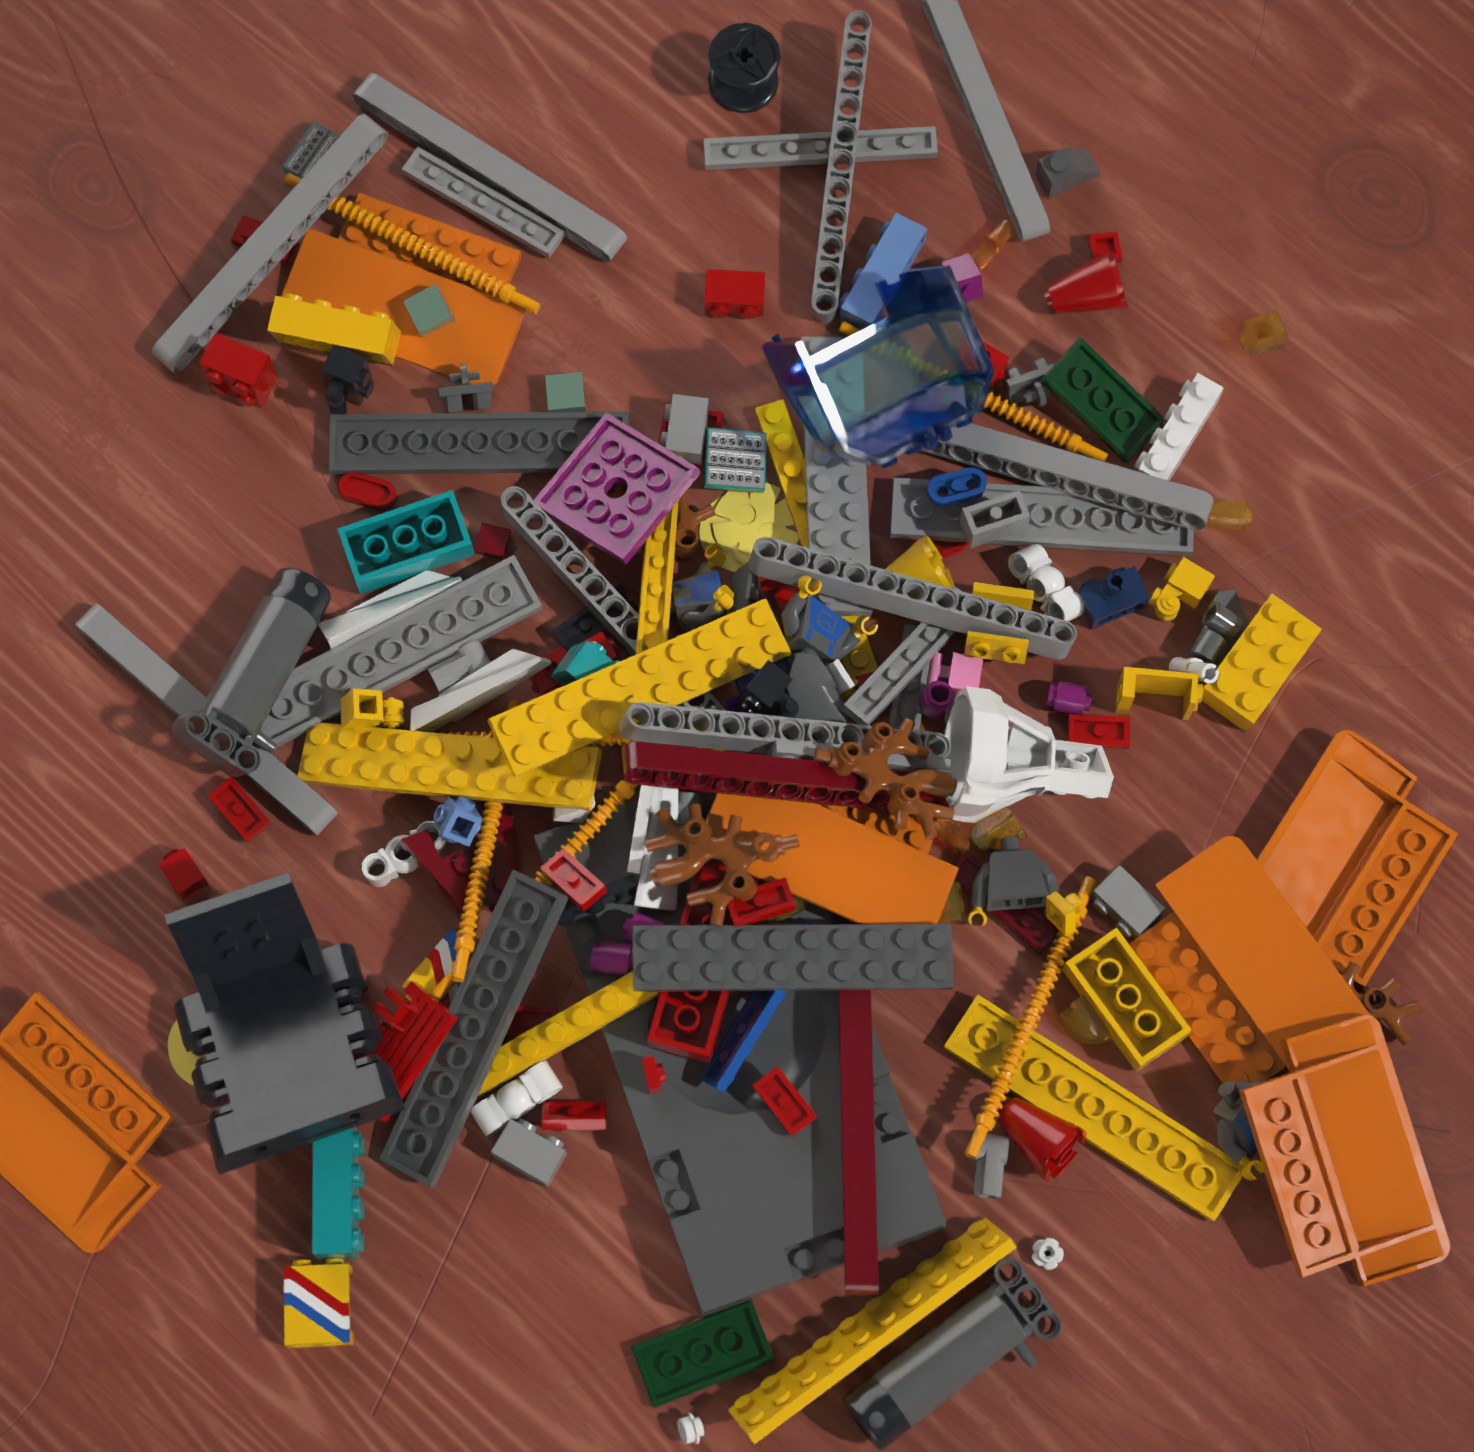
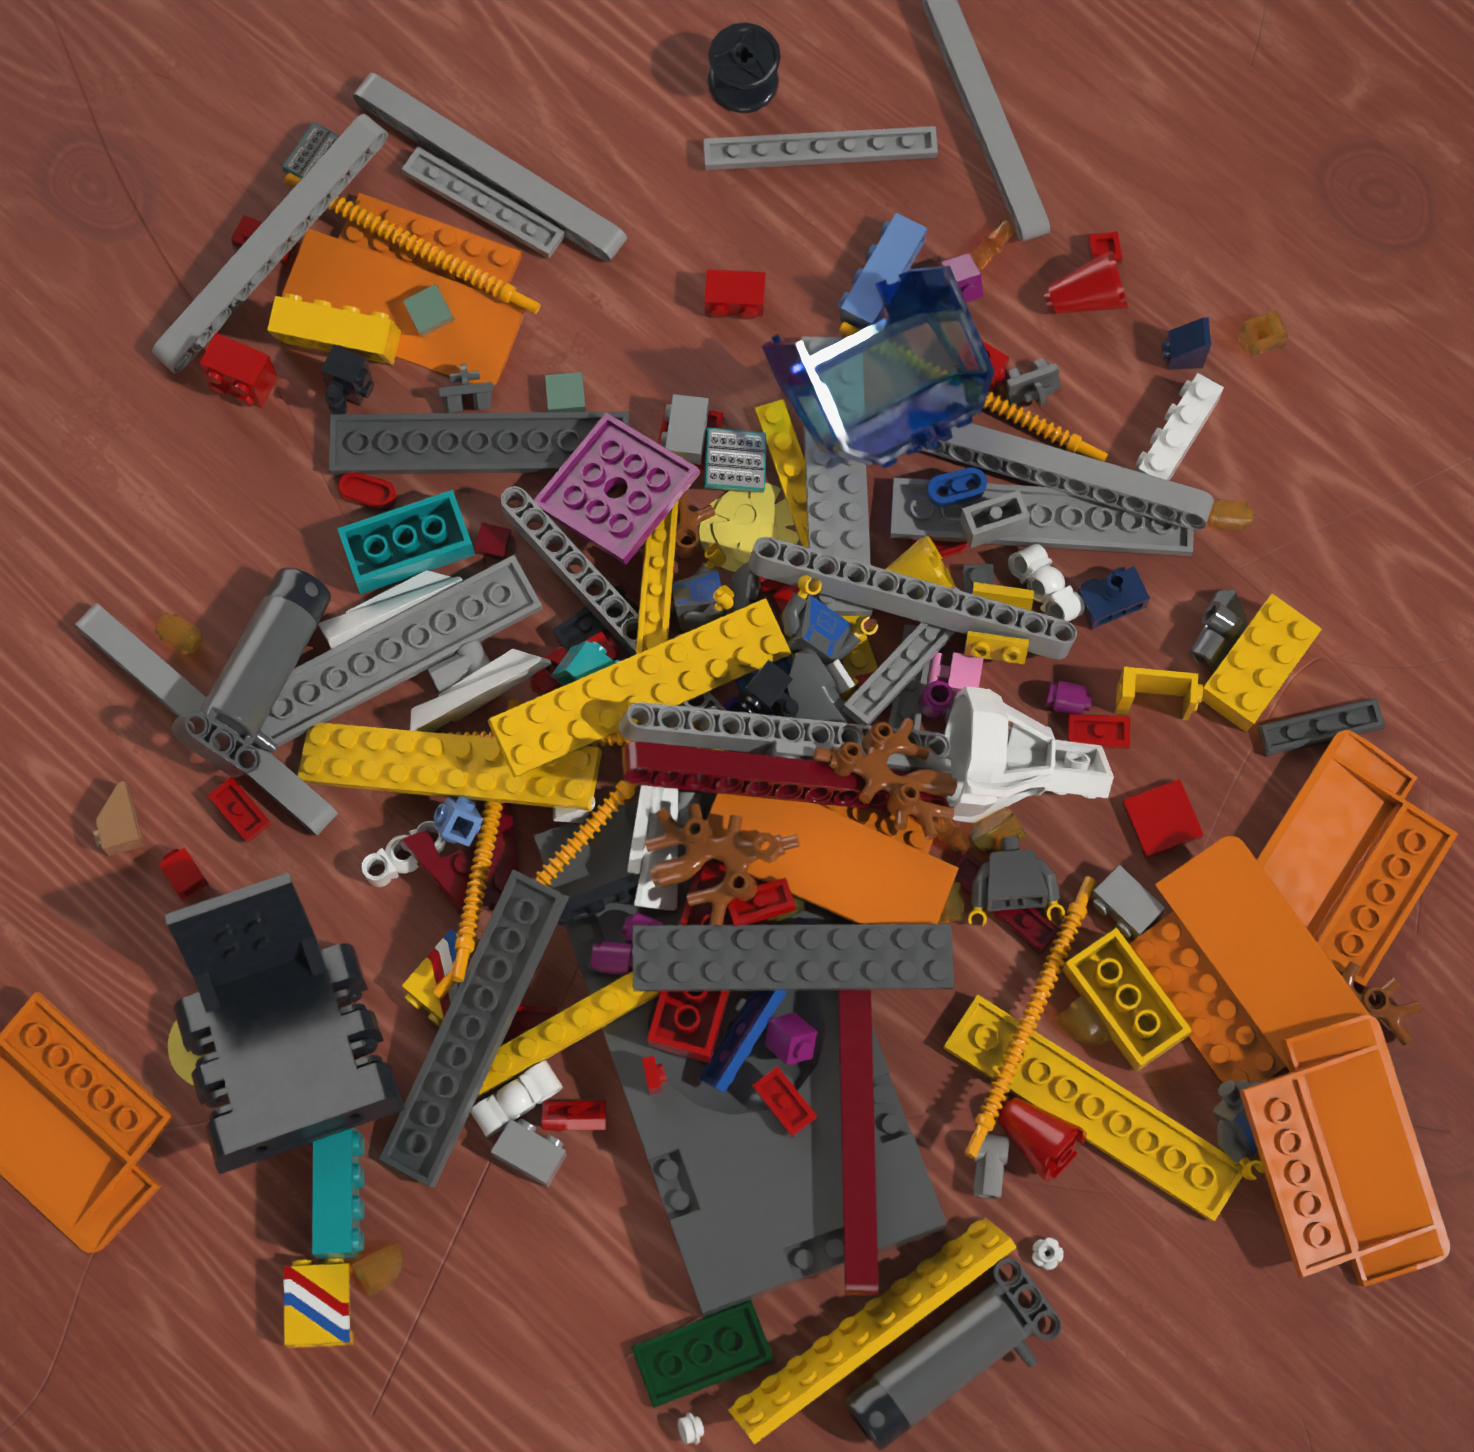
(118, 823): none -> medium nougat slope
(178, 633): none -> clear yellow brick
(366, 709): yellow brick -> none
(379, 1268): none -> clear yellow brick
(411, 1033): red hinge -> none
(573, 879): plate -> none
(790, 1038): none -> magenta brick
(845, 153): light grey beam -> none
(977, 573): none -> dark grey plate
(1063, 911): yellow tile -> none
(1065, 170): dark grey slope -> none
(1102, 400): dark green tile -> none
(1162, 818): none -> red tile
(1185, 583): yellow brick -> none
(1187, 345): none -> dark blue slope
(1205, 671): white pin -> none
(1320, 727): none -> dark grey tile

